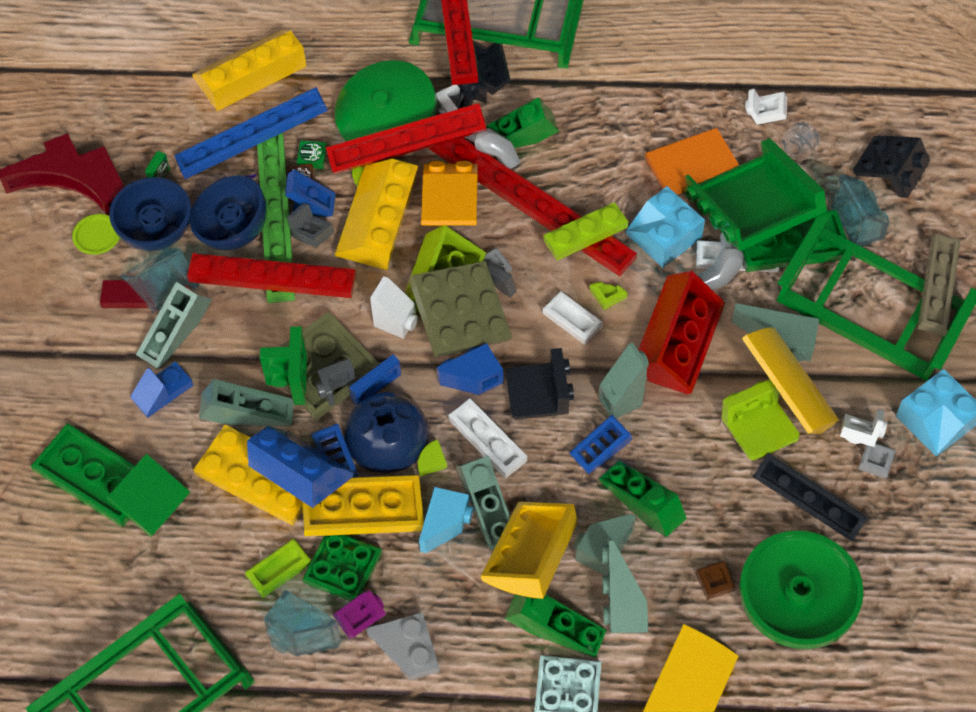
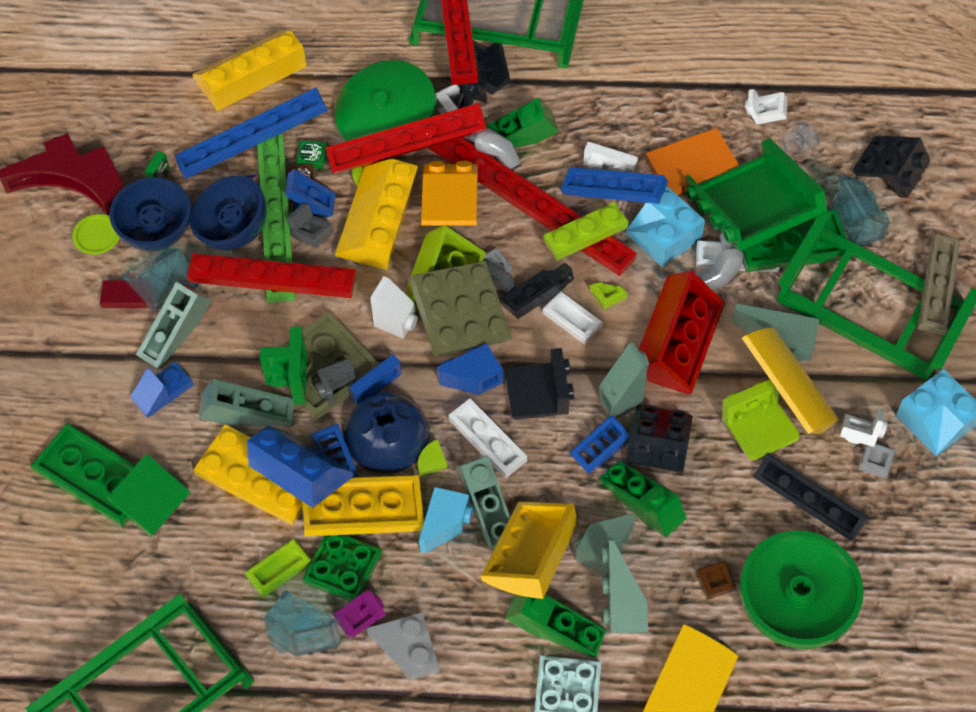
(537, 290): none -> black hinge
(604, 158): none -> white plate
(614, 185): none -> blue plate
(659, 438): none -> black bracket

